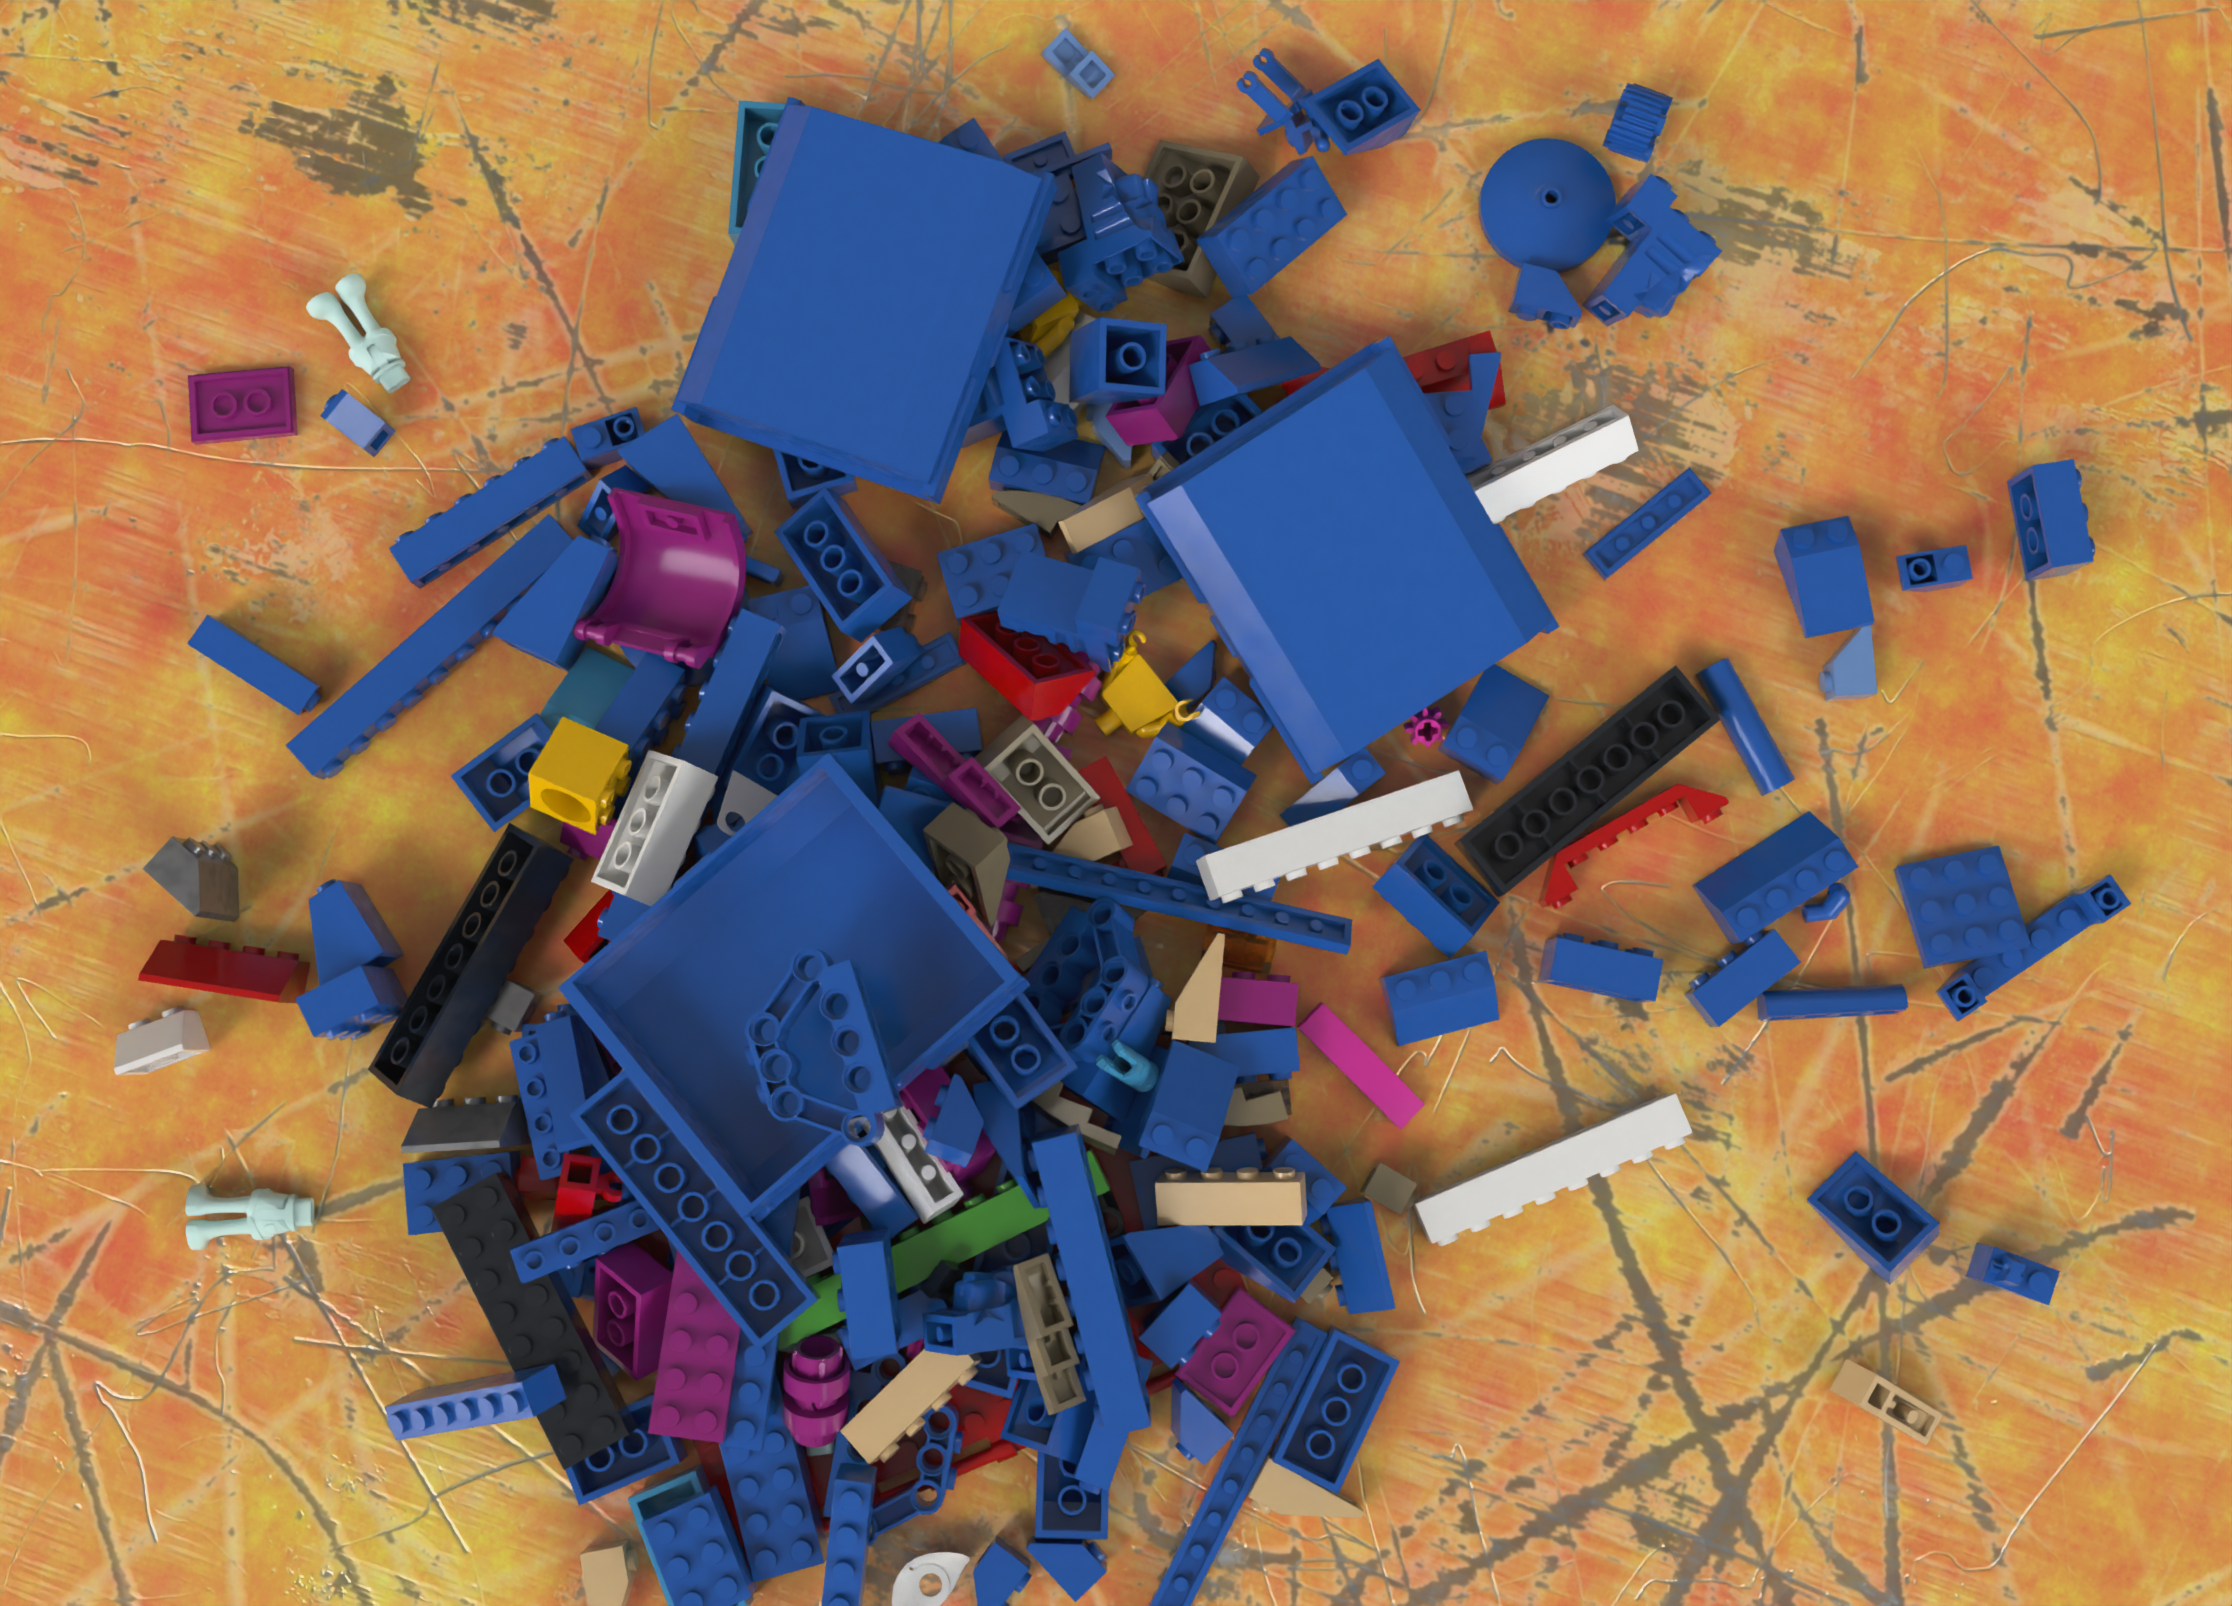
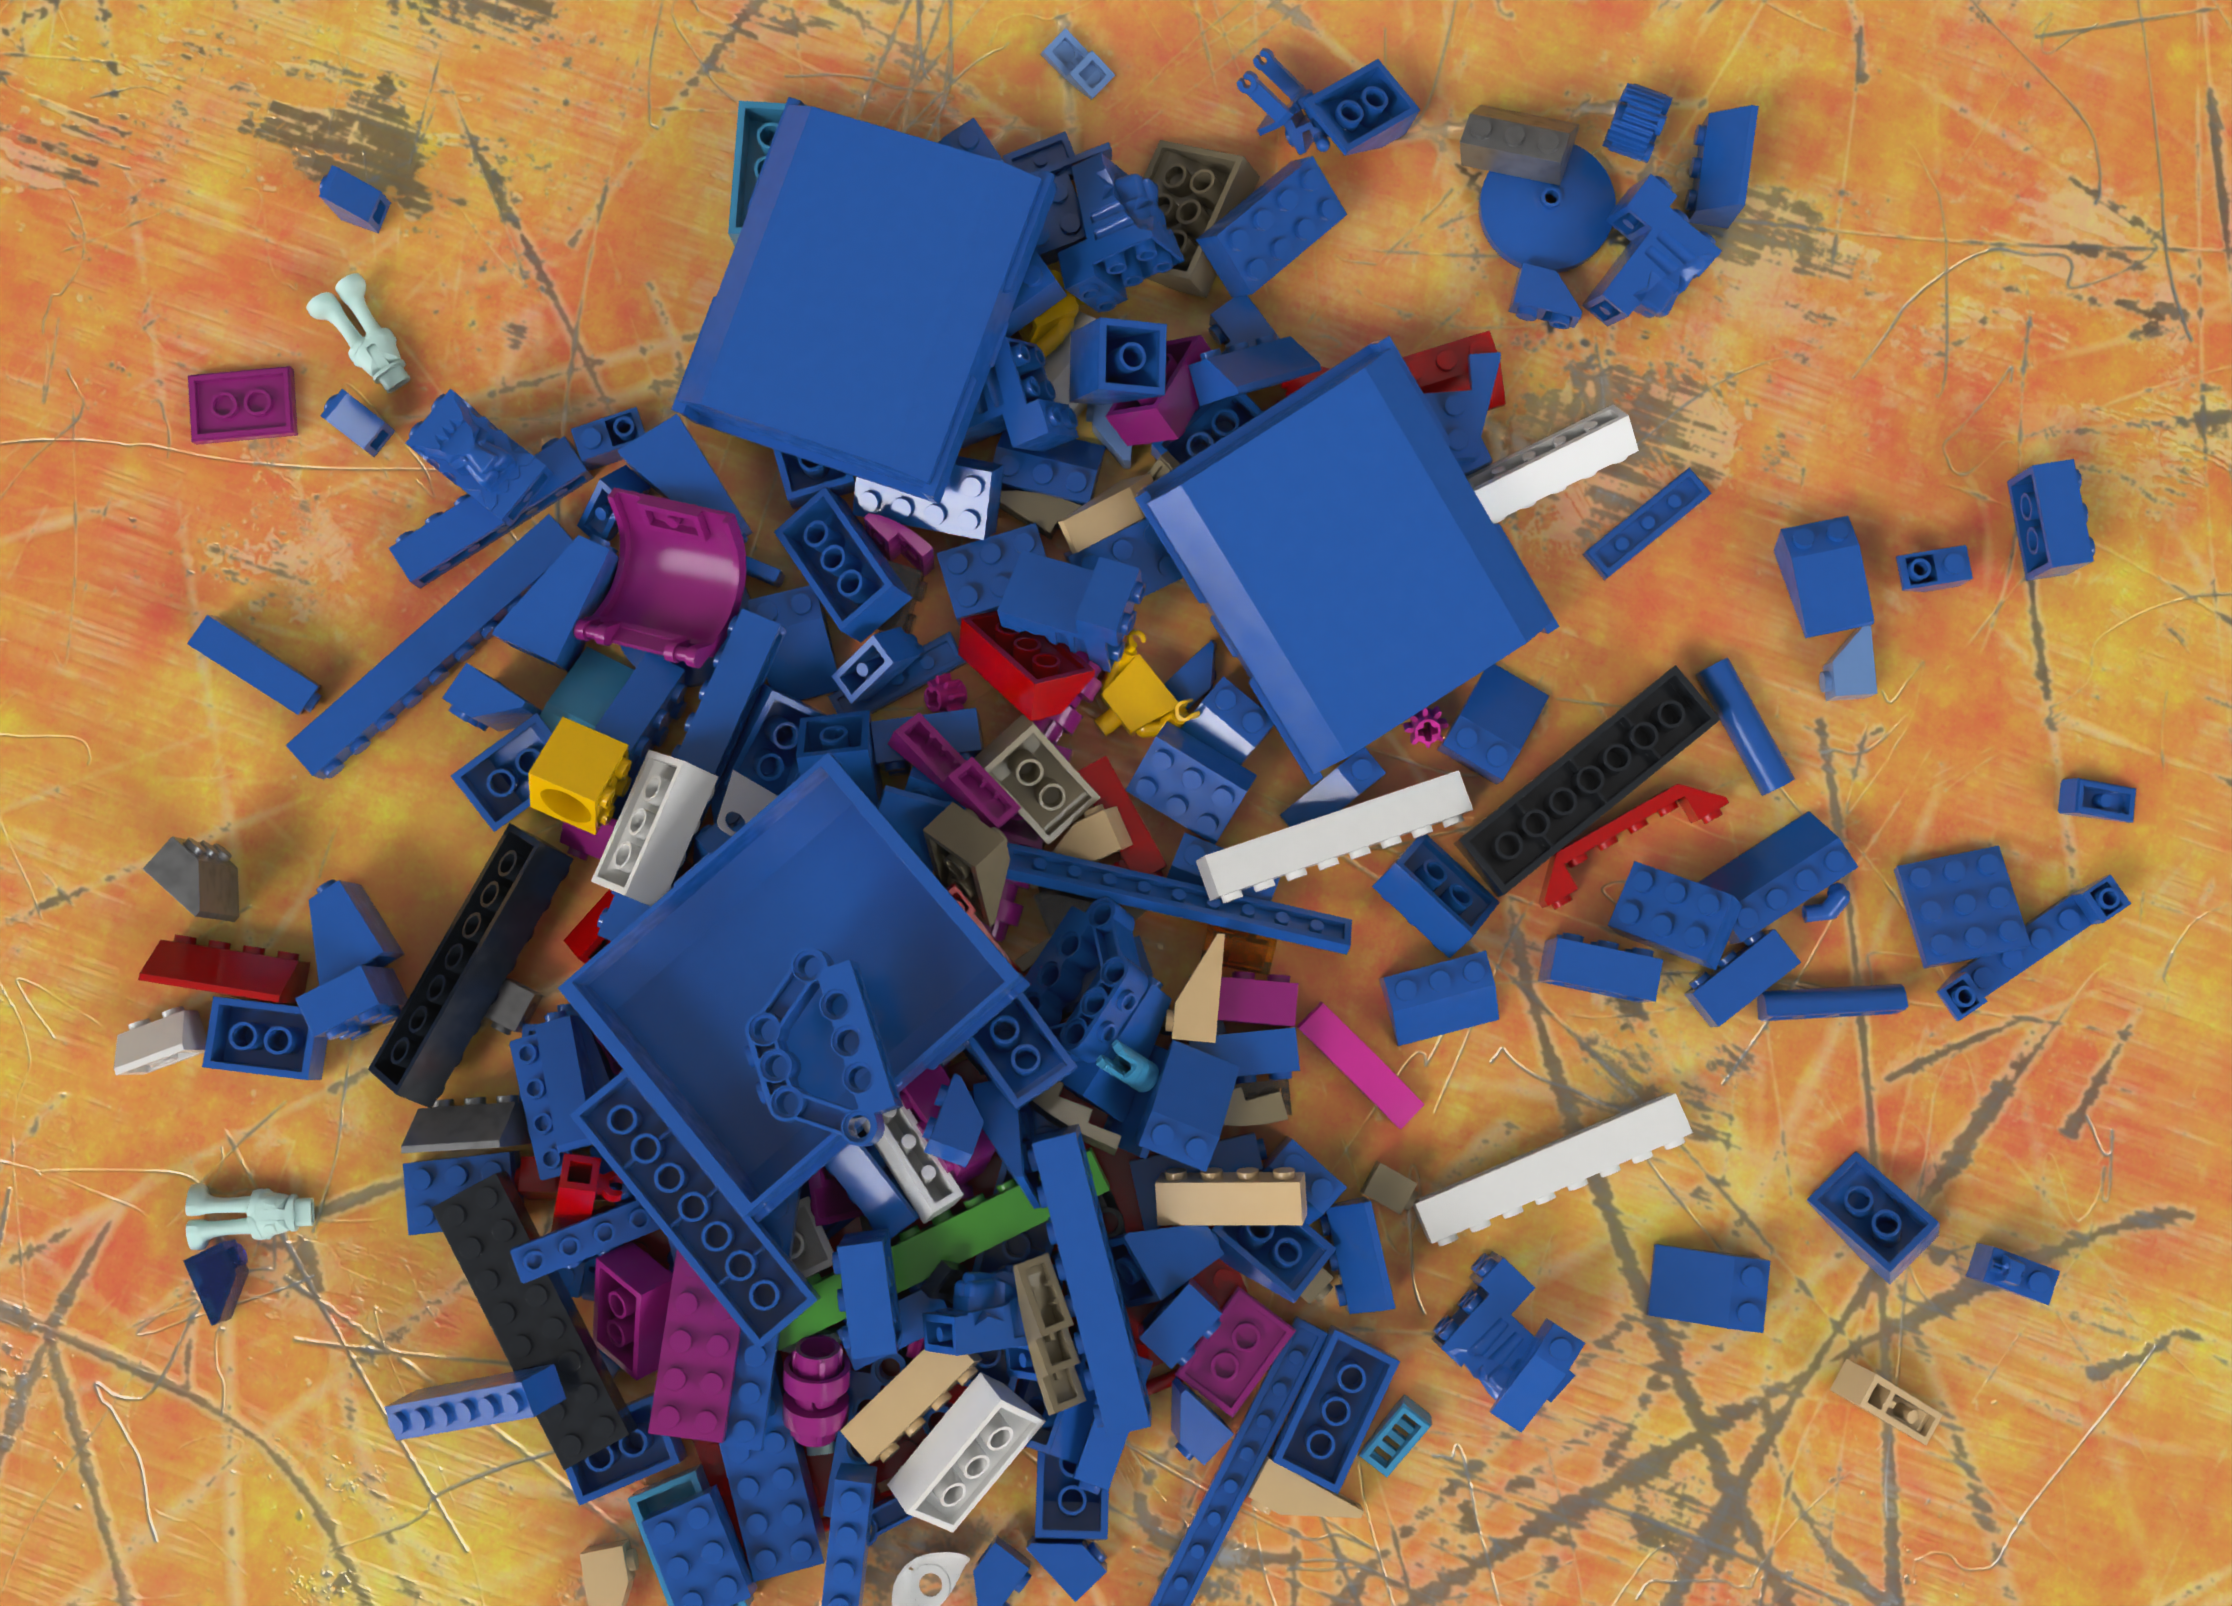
(219, 1278): none -> clear blue slope
(262, 1040): none -> blue brick
(354, 199): none -> blue slope
(479, 457): none -> blue brick
(486, 701): none -> blue slope
(897, 539): none -> magenta slope
(945, 694): none -> dark pink gear
(965, 1453): none -> white slope
(966, 508): none -> brick
(1395, 1416): none -> dark azure slope
(1484, 1331): none -> blue brick
(1517, 144): none -> flat silver slope
(1537, 1375): none -> blue slope
(1675, 915): none -> blue brick
(1709, 1288): none -> blue slope
(1721, 166): none -> blue slope
(2096, 800): none -> blue slope

